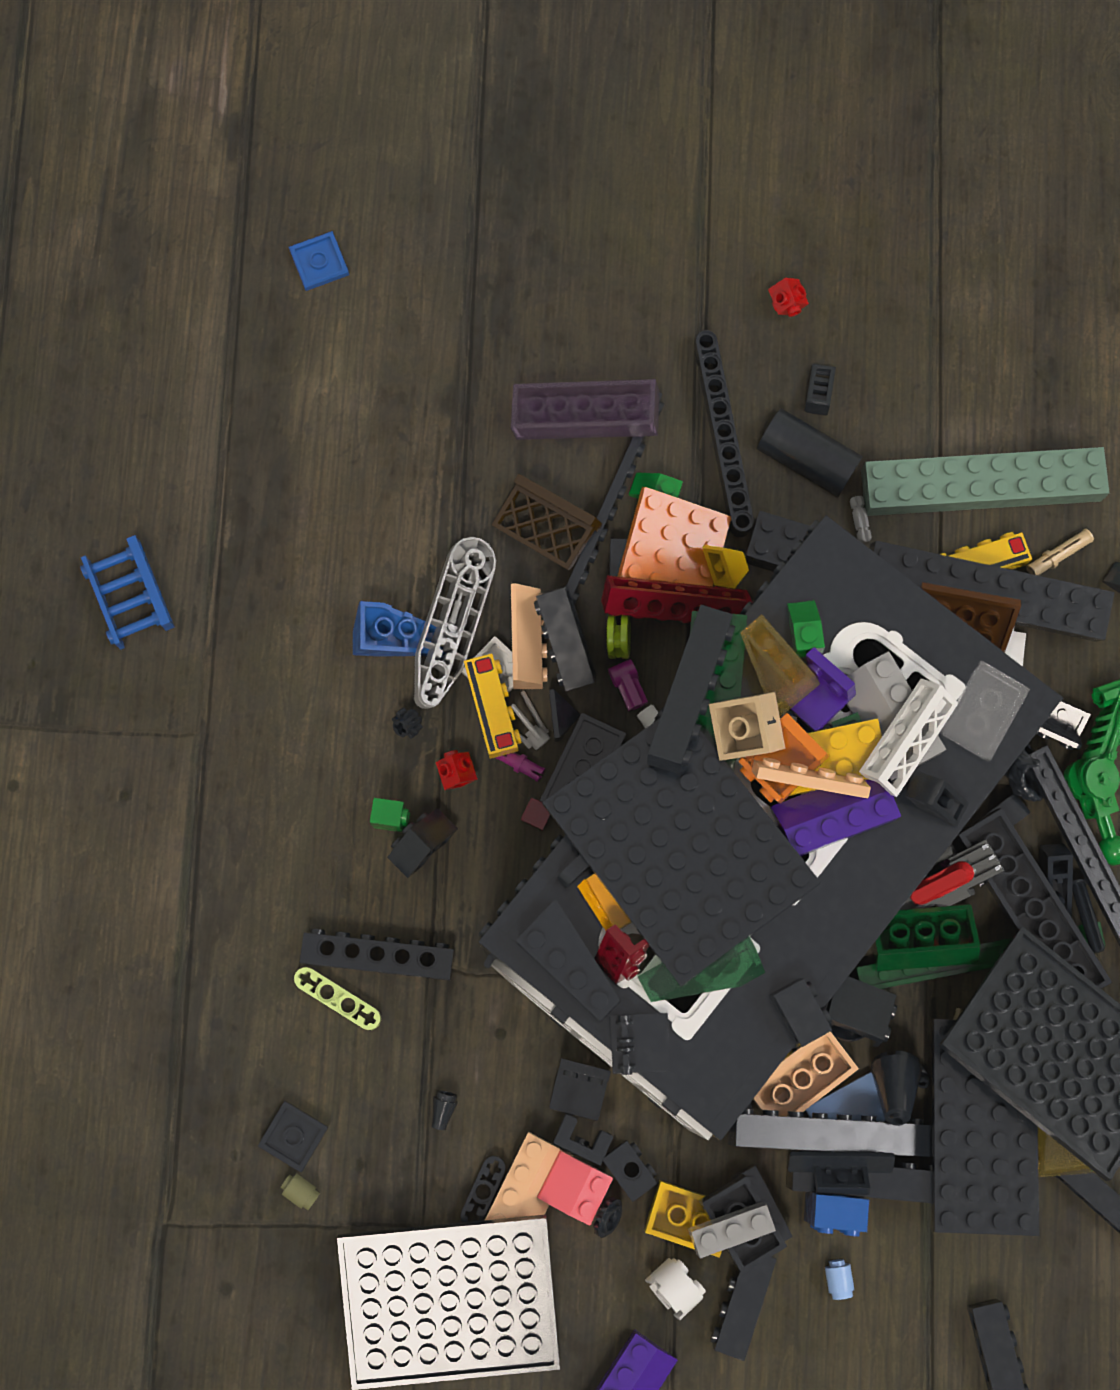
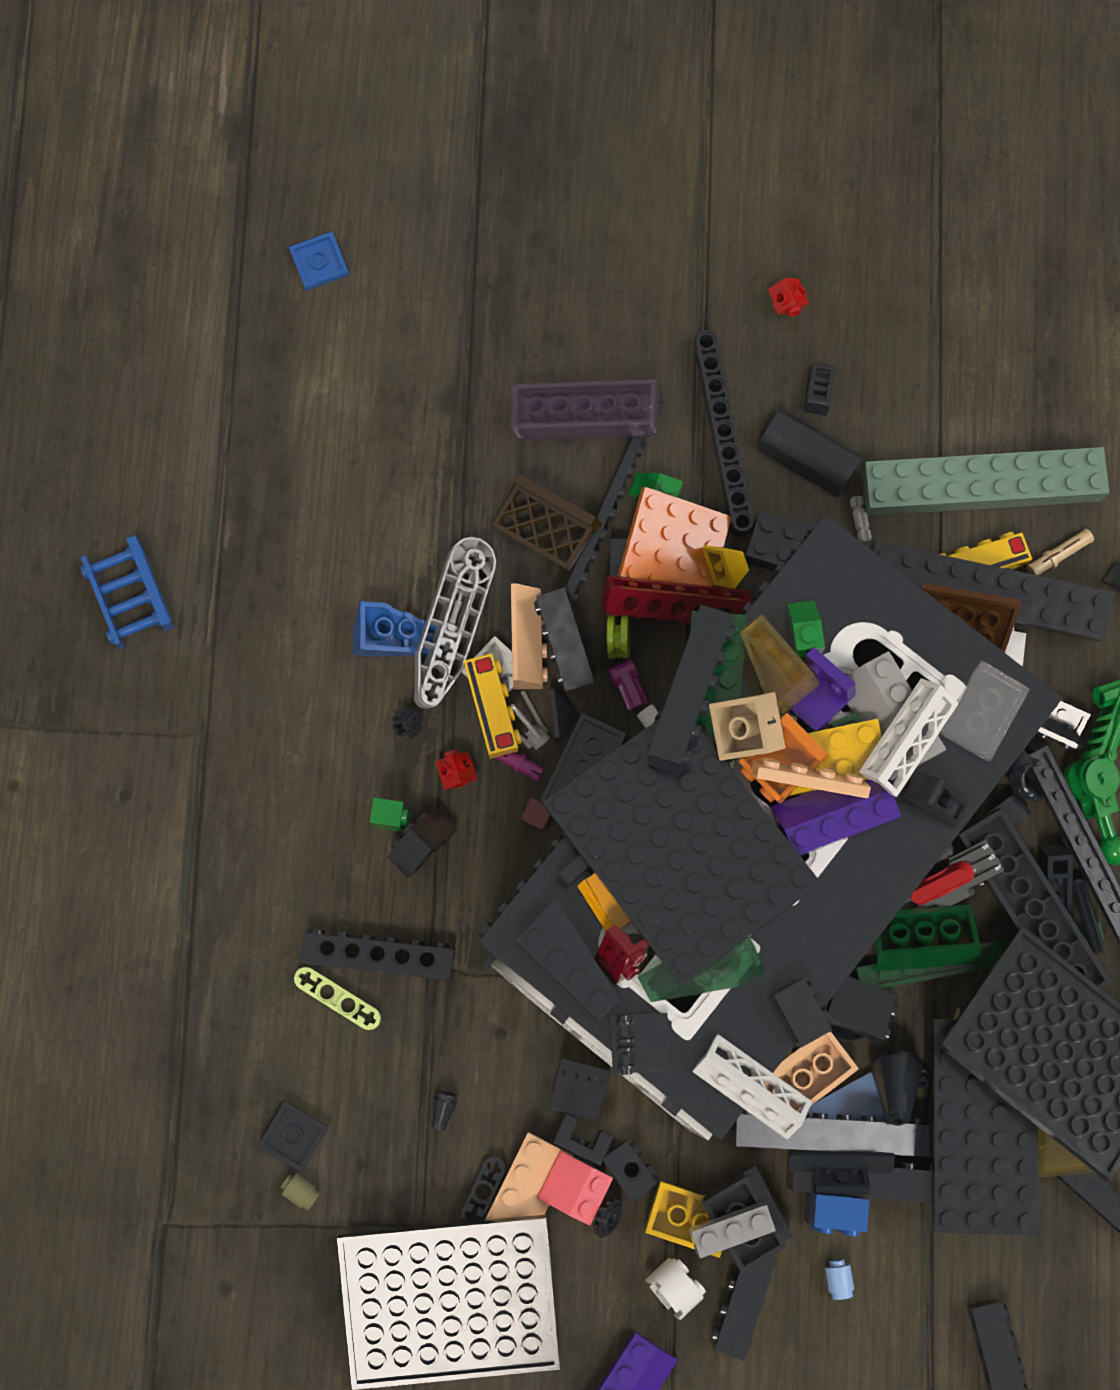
(751, 1091): none -> white fence

